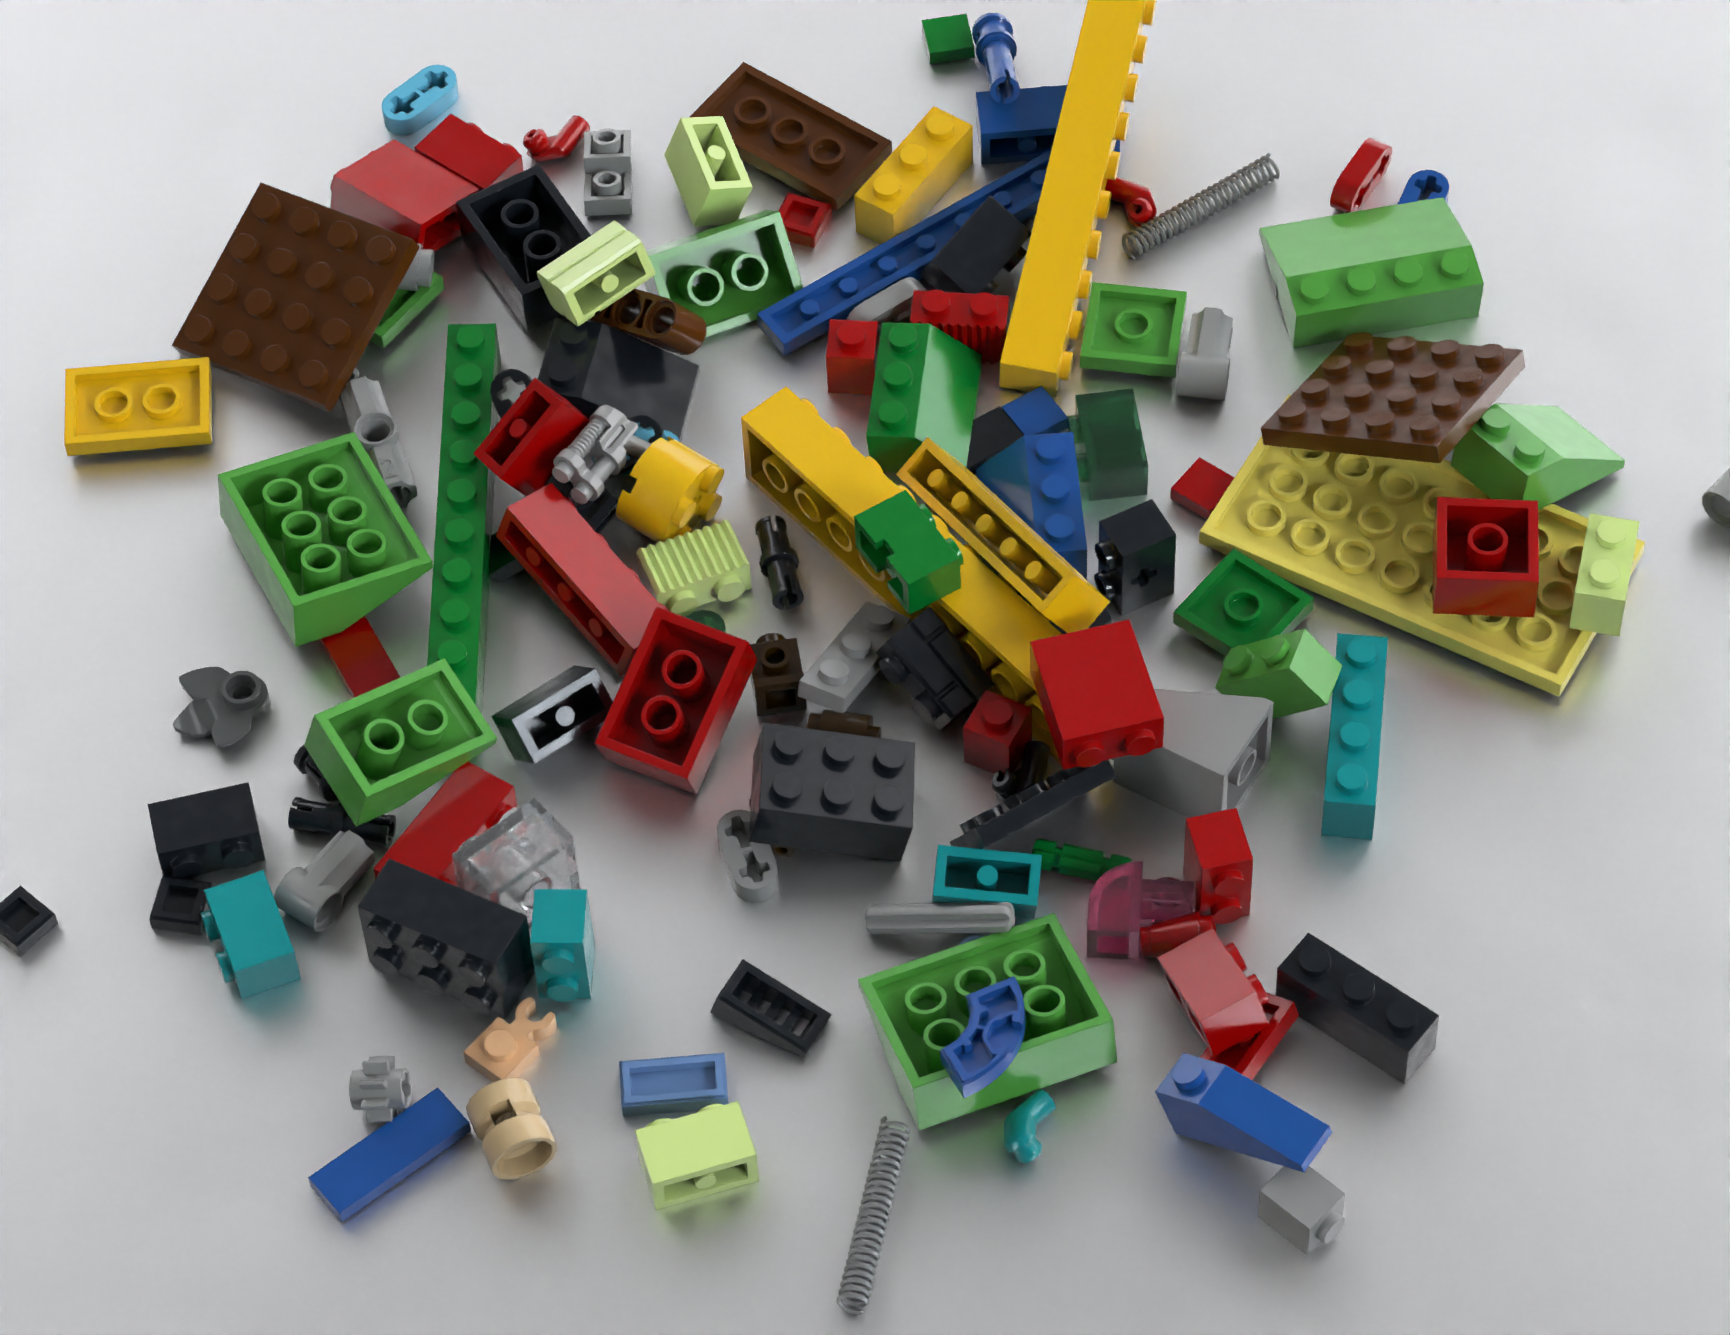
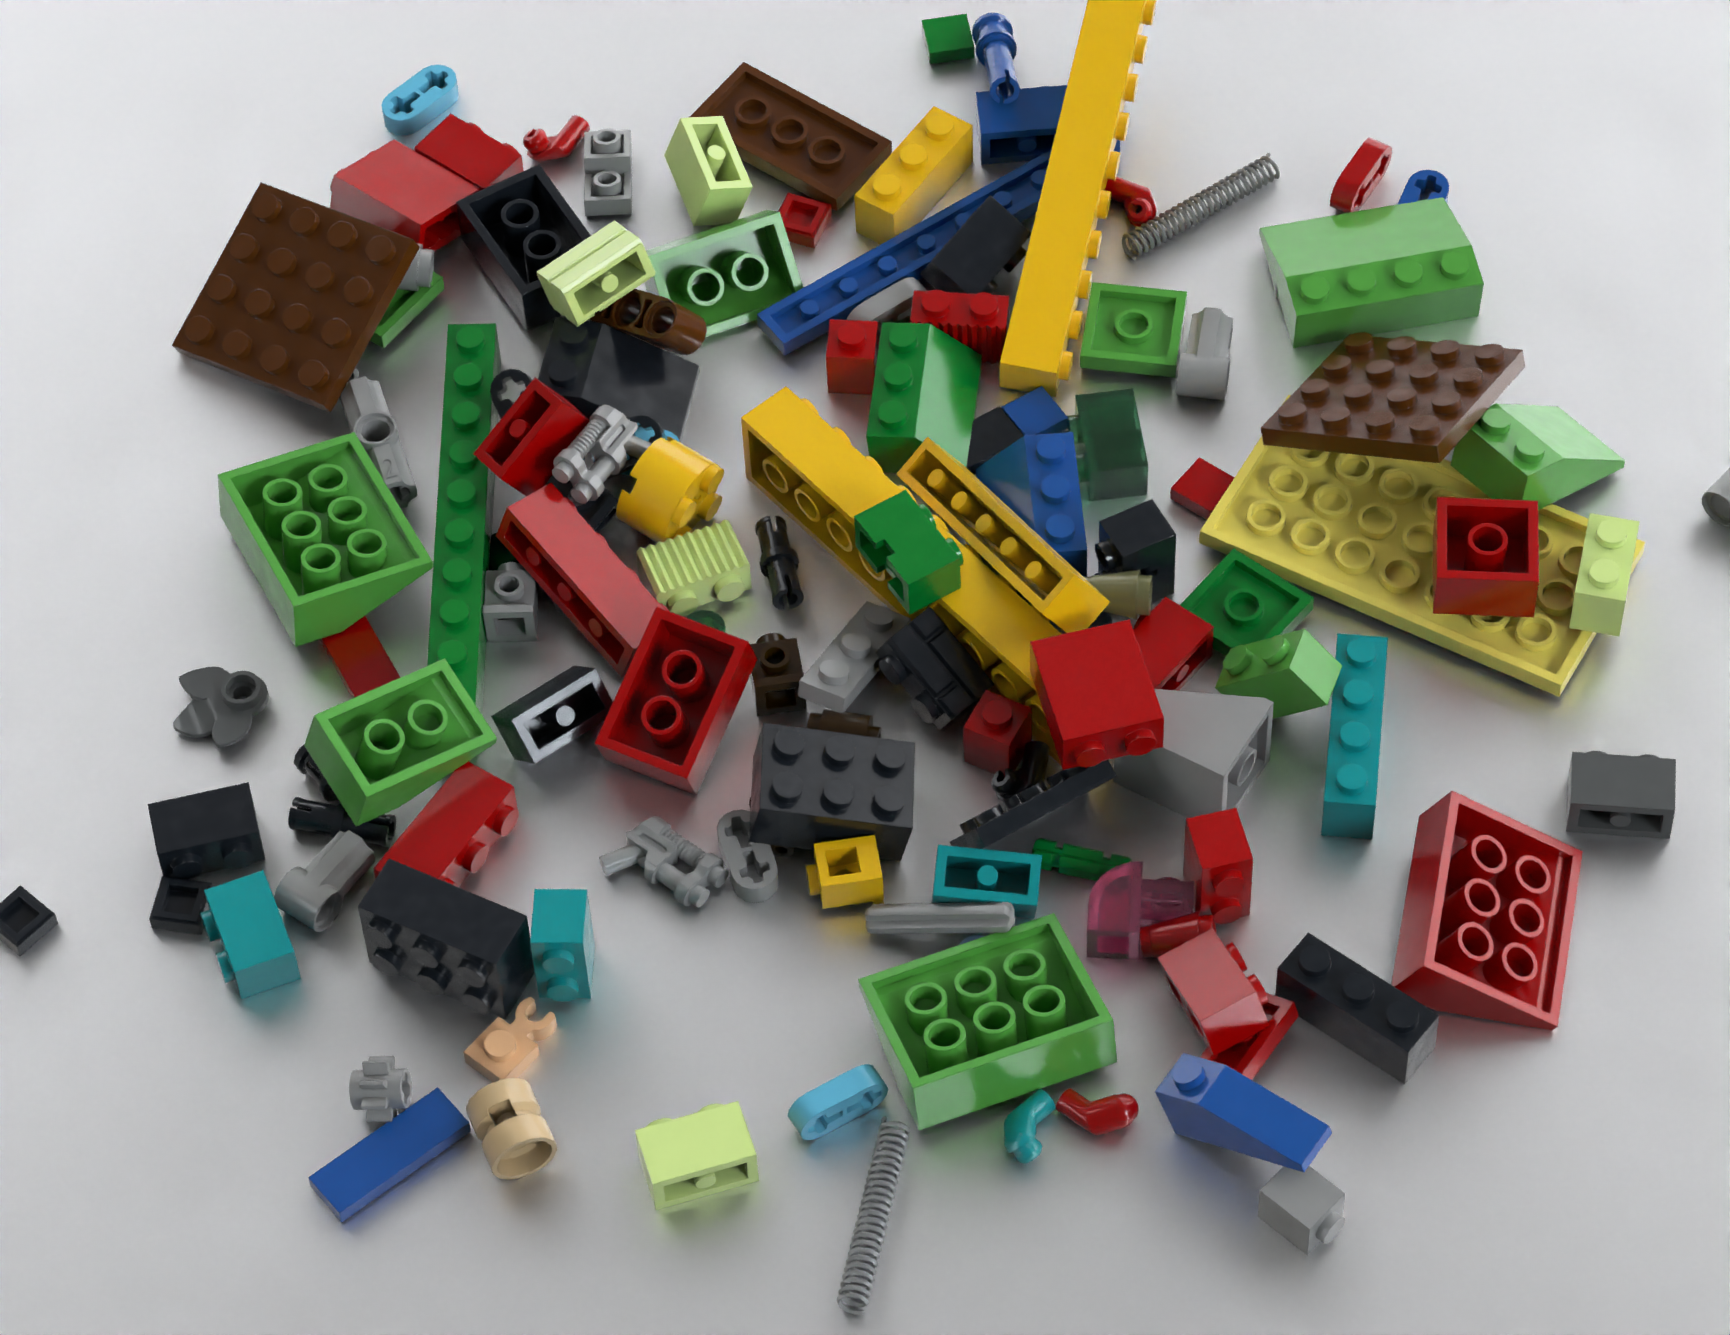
(138, 406): yellow plate -> none
(510, 594): none -> light grey brick
(516, 857): clear brick -> none
(657, 850): none -> light grey piece
(672, 1084): medium blue tile -> none
(746, 1017): black slope -> none
(837, 1102): none -> medium azure beam
(846, 872): none -> yellow brick
(990, 1038): blue tile -> none
(1099, 1115): none -> red arm
(1127, 592): none -> olive cone
(1173, 644): none -> red brick
(1486, 916): none -> red slope
(1621, 794): none -> dark grey brick

